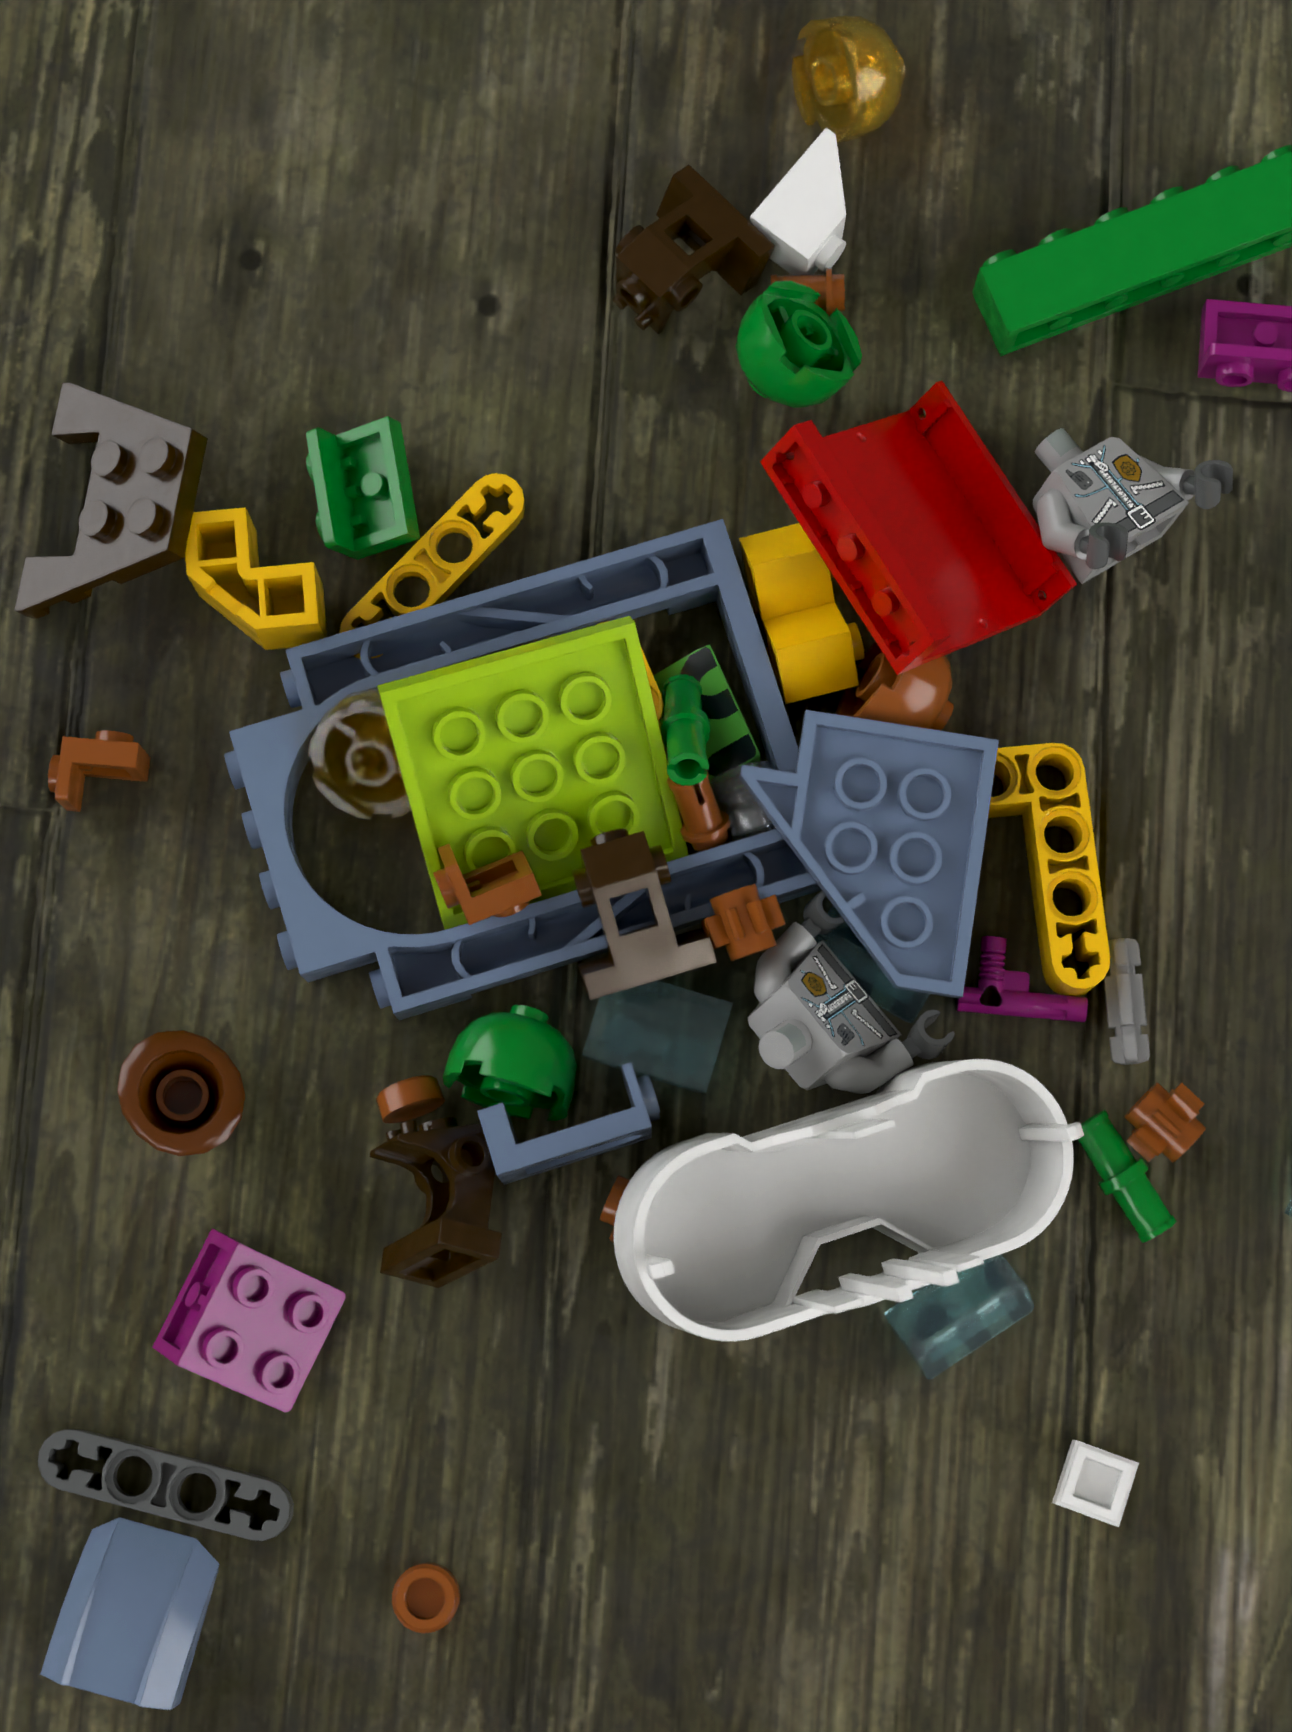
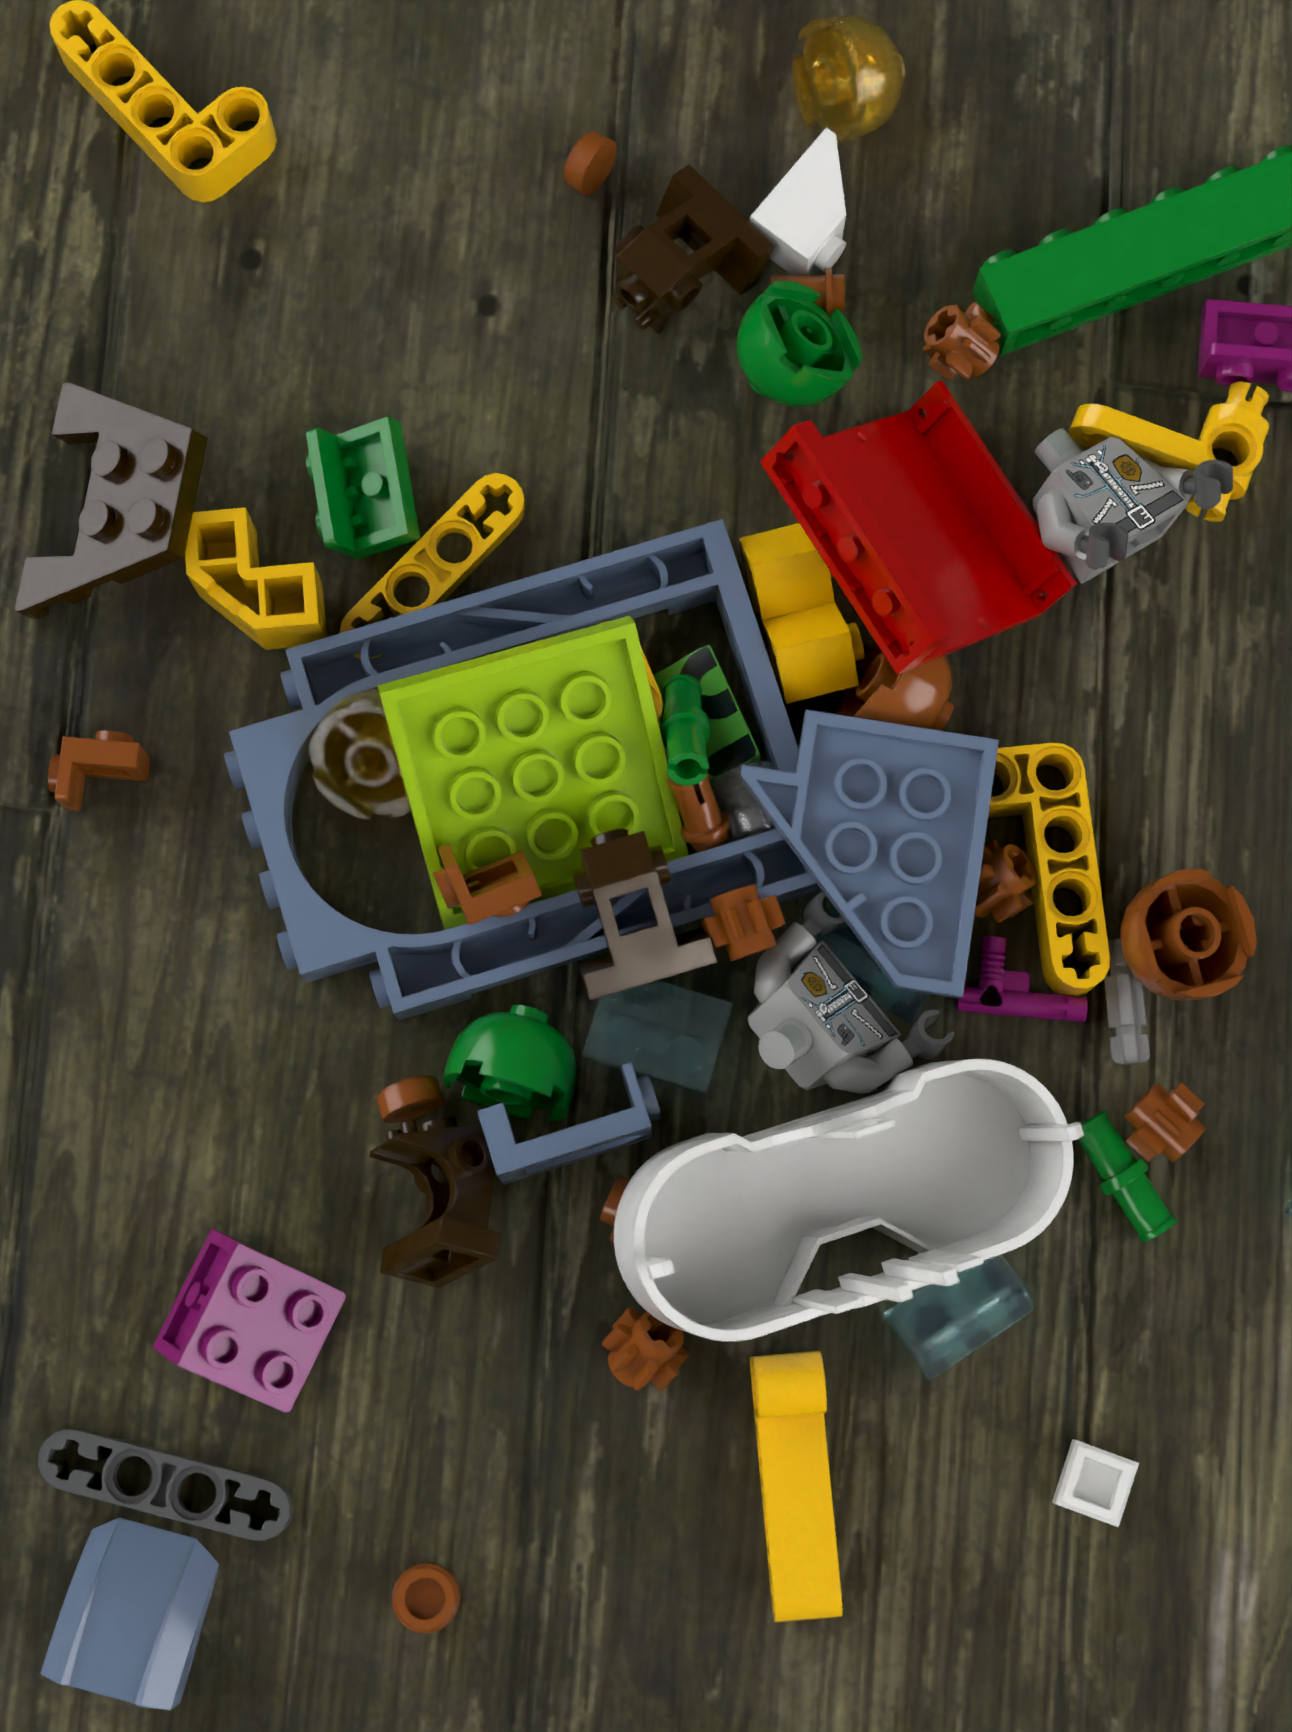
(151, 97): none -> yellow beam
(180, 1093): reddish brown hat -> none
(590, 162): none -> dark orange tile
(644, 1350): none -> dark orange gear
(796, 1485): none -> yellow beam
(961, 341): none -> dark orange gear
(1004, 882): none -> dark orange gear
(1188, 936): none -> dark orange cylinder
(1228, 426): none -> yellow piece

